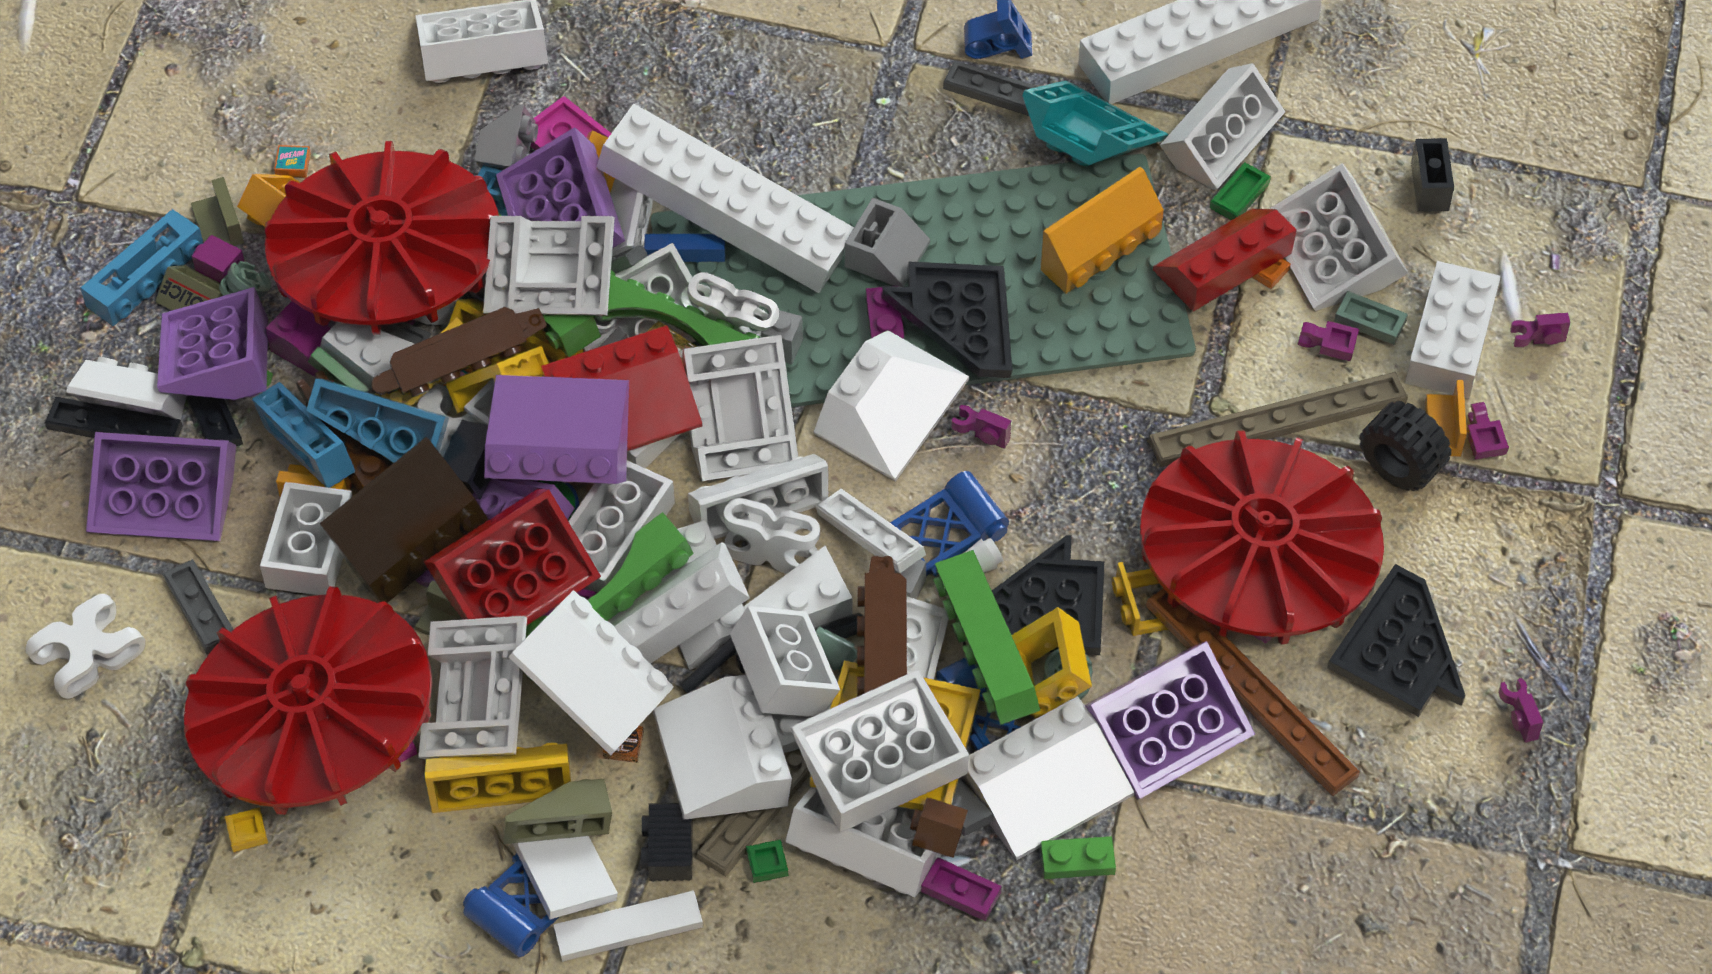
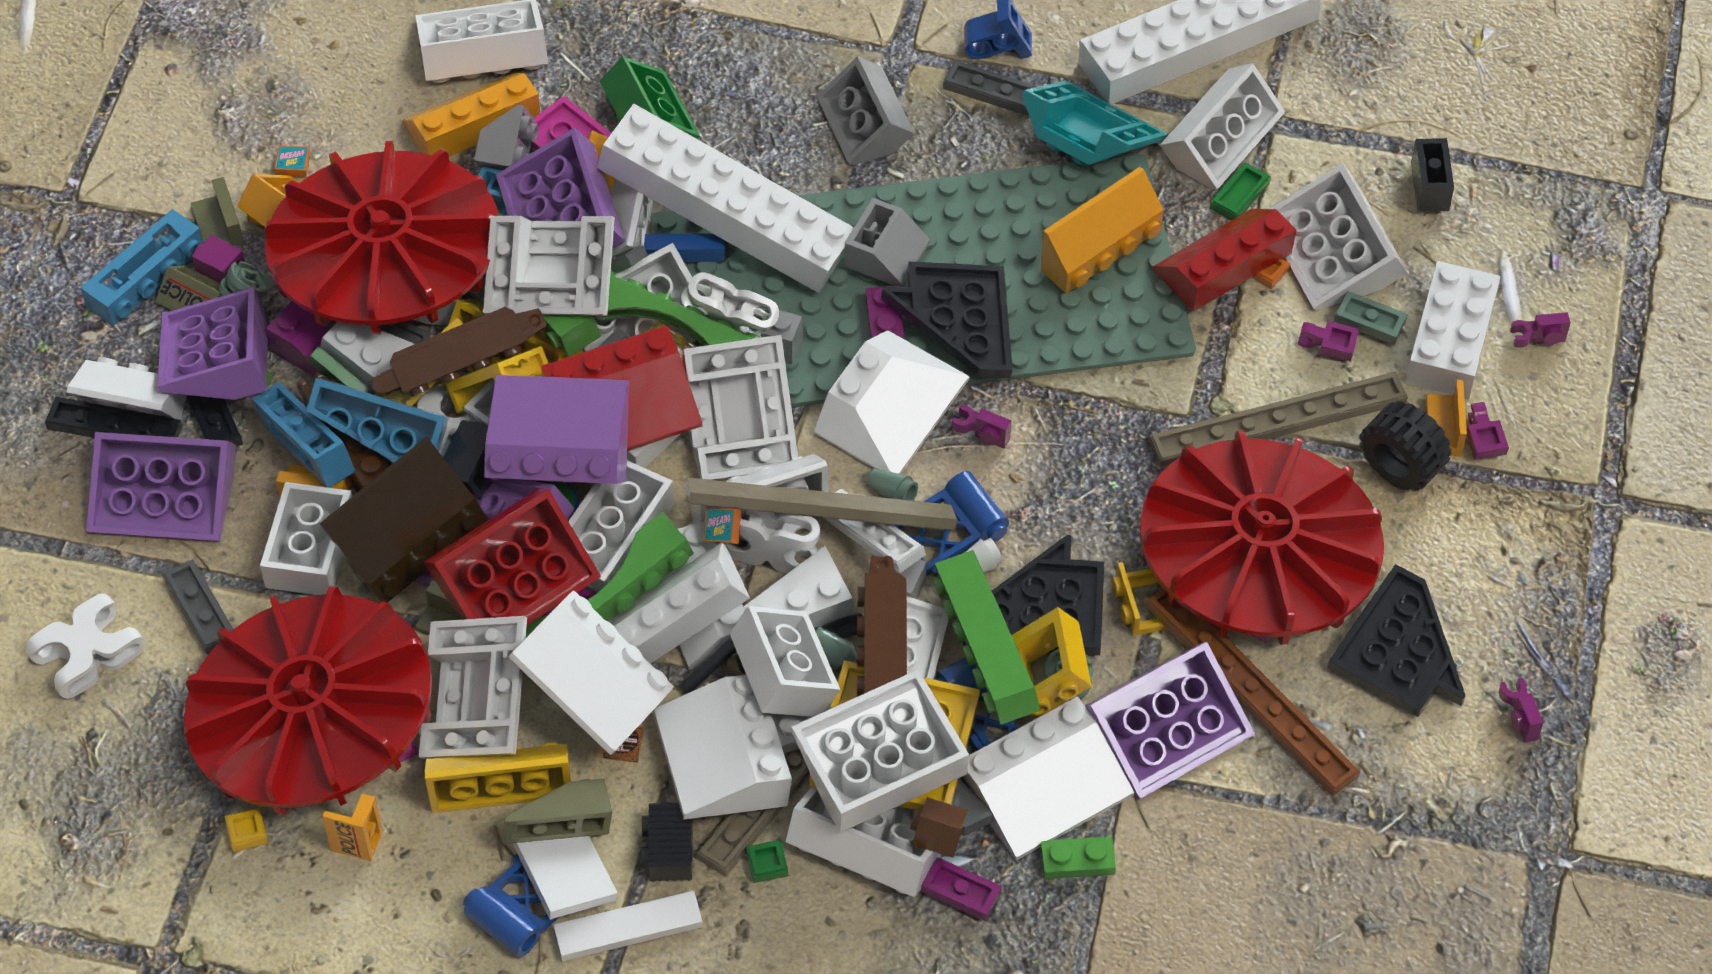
(357, 834): none -> light orange panel
(458, 121): none -> light orange slope
(647, 87): none -> green slope
(722, 525): none -> tile
(820, 504): none -> dark tan tile
(865, 112): none -> light grey slope
(892, 484): none -> sand green cone

